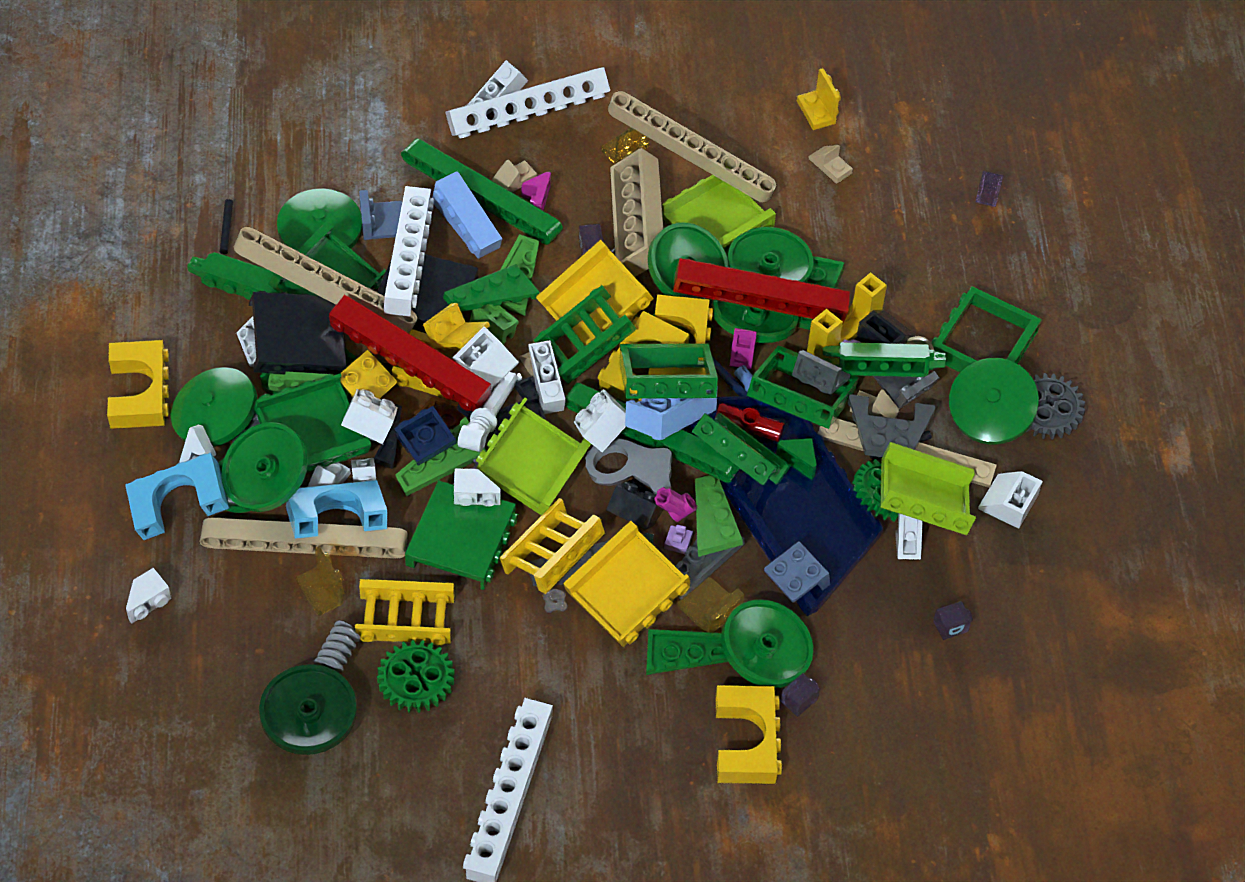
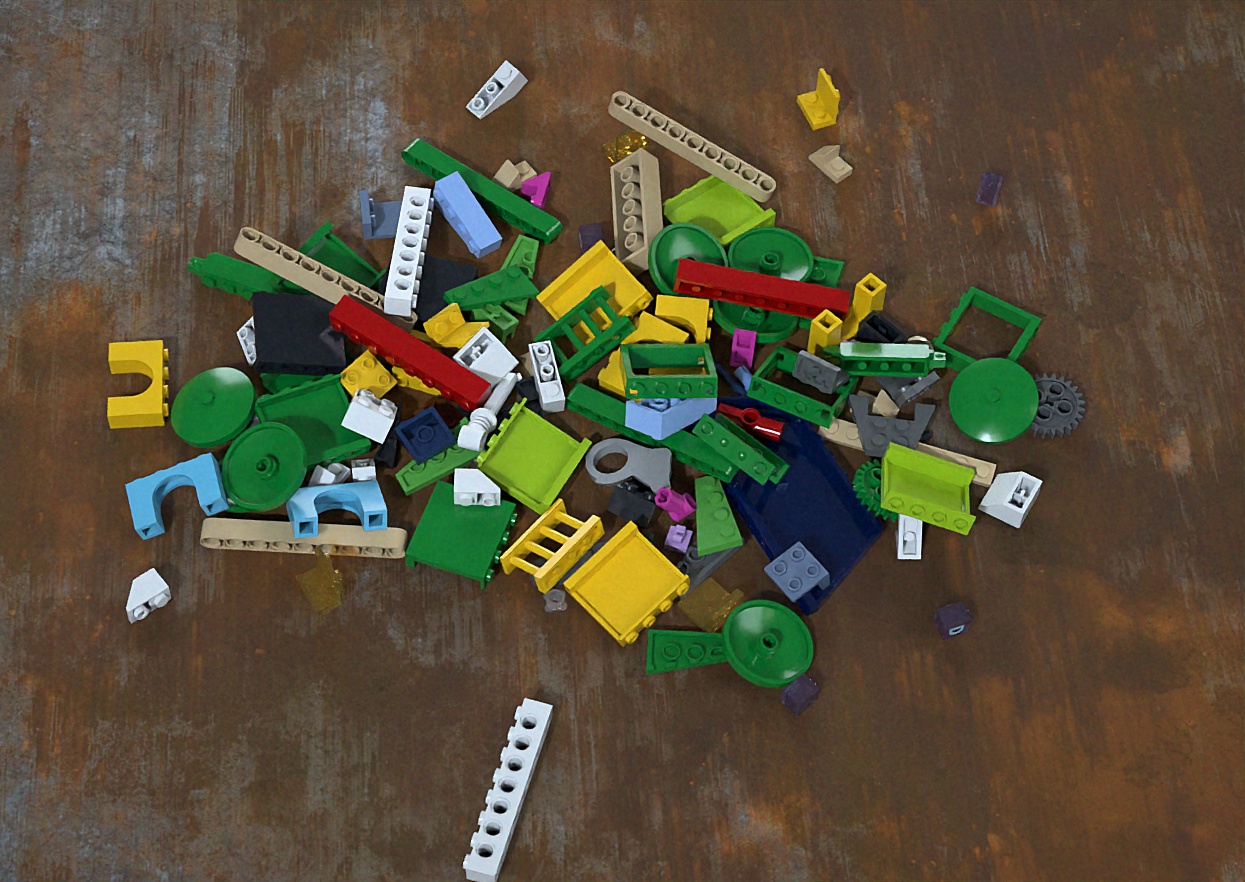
(196, 444): white slope -> none
(226, 226): black bar -> none
(291, 379): bright green hinge -> none
(308, 709): dark green dish -> none
(311, 209): green dish -> none
(338, 646): light grey piece -> none
(405, 591): yellow fence -> none
(433, 665): green gear -> none
(457, 117): white brick -> none
(601, 420): white slope -> none
(758, 706): yellow arch -> none
(799, 455): green slope -> none

